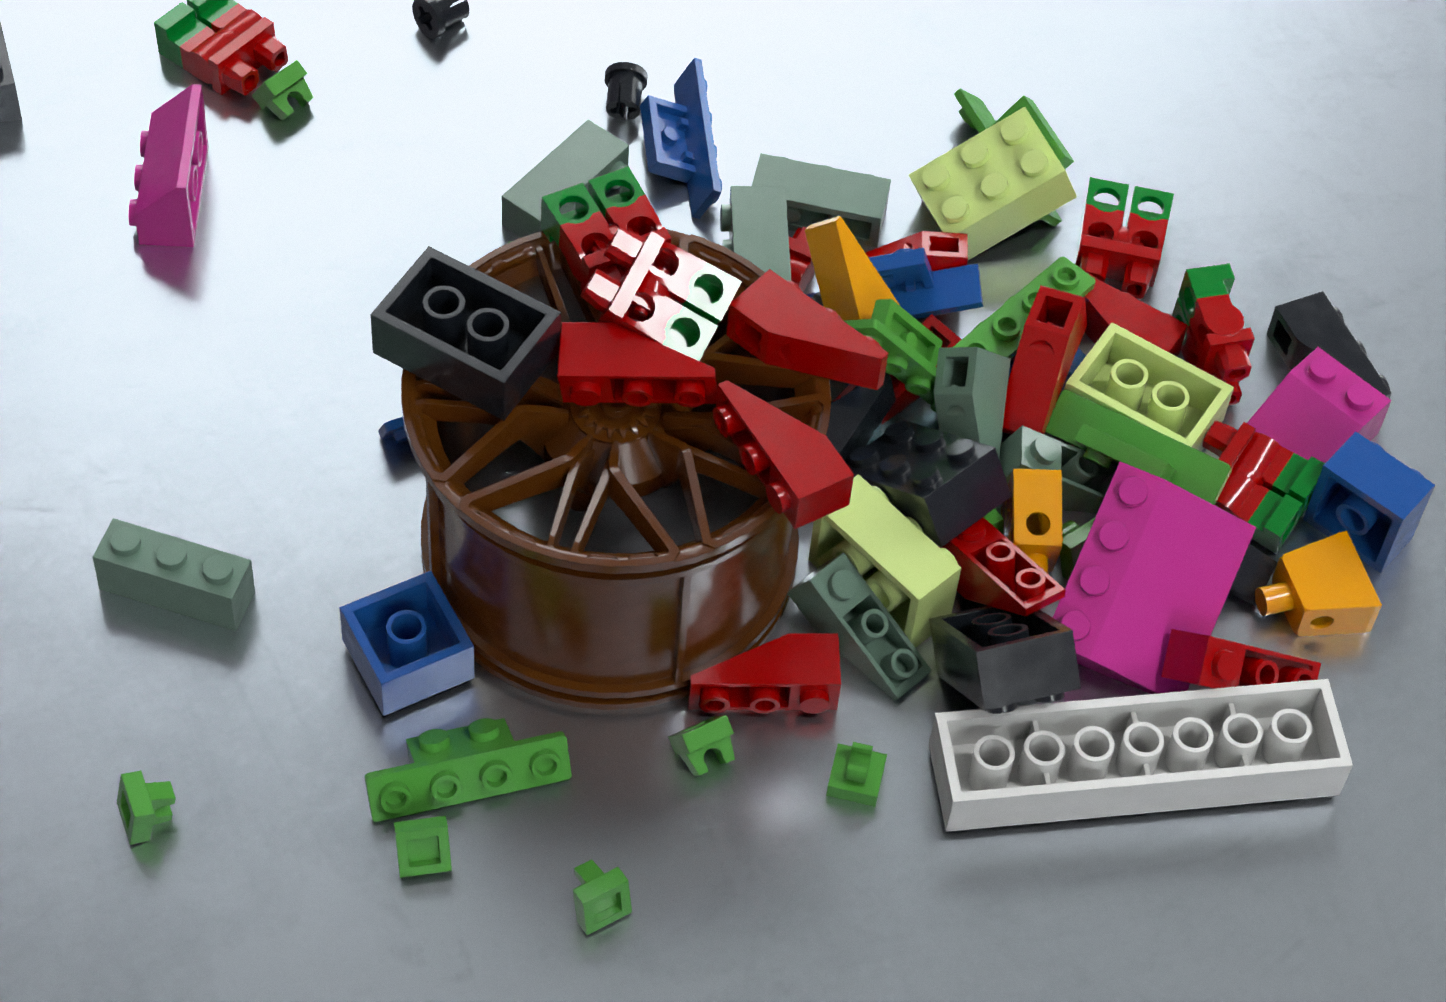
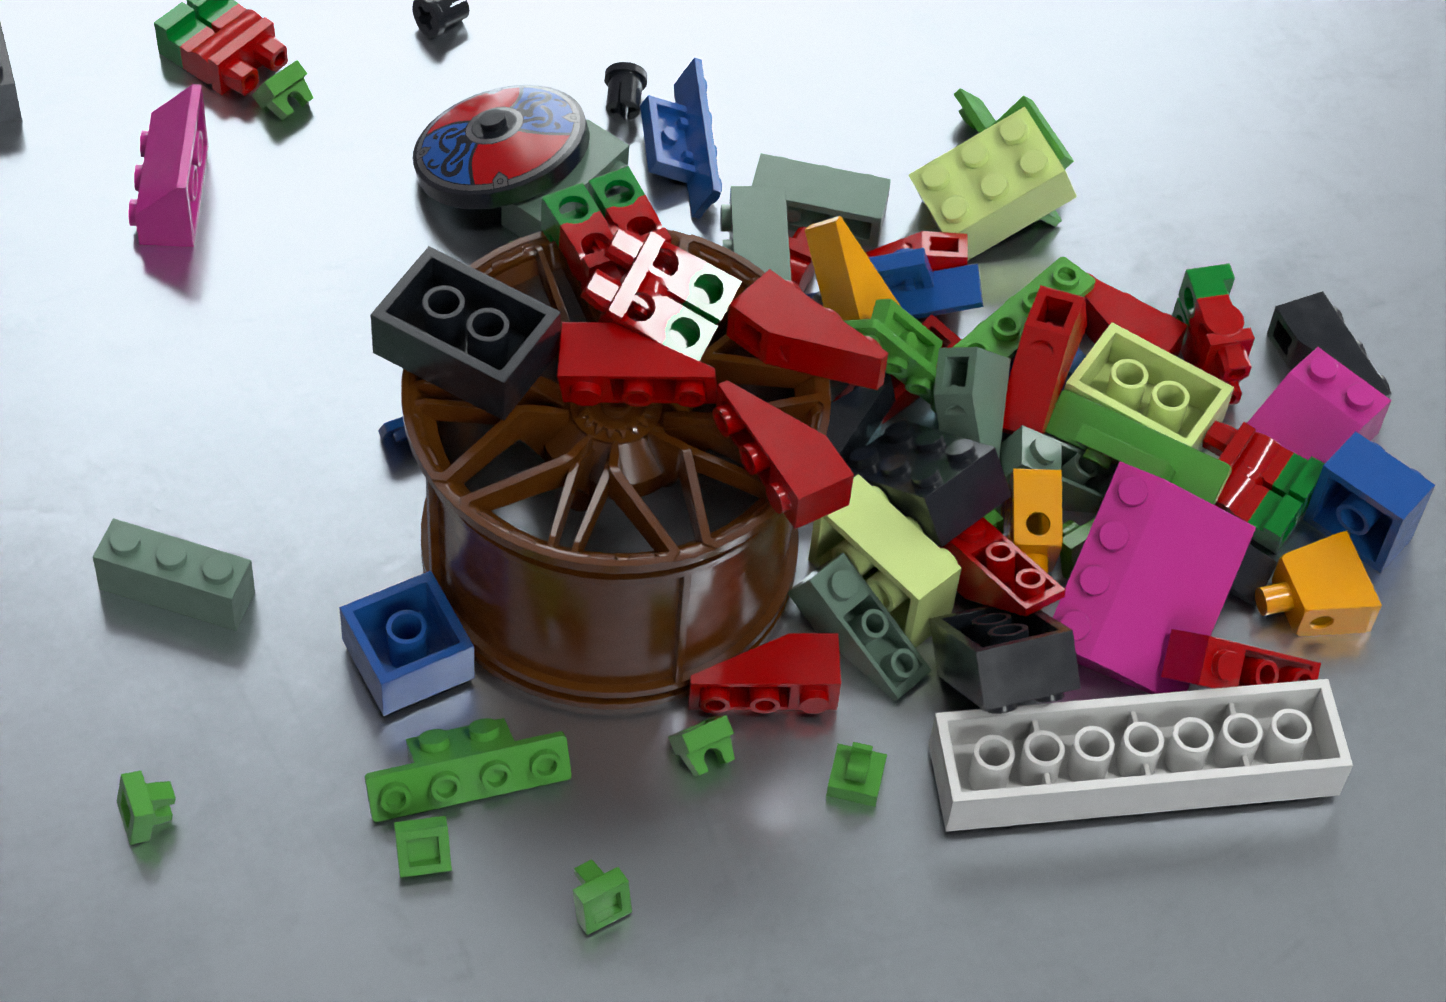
(501, 146): none -> dish
(1120, 251): red hips -> none

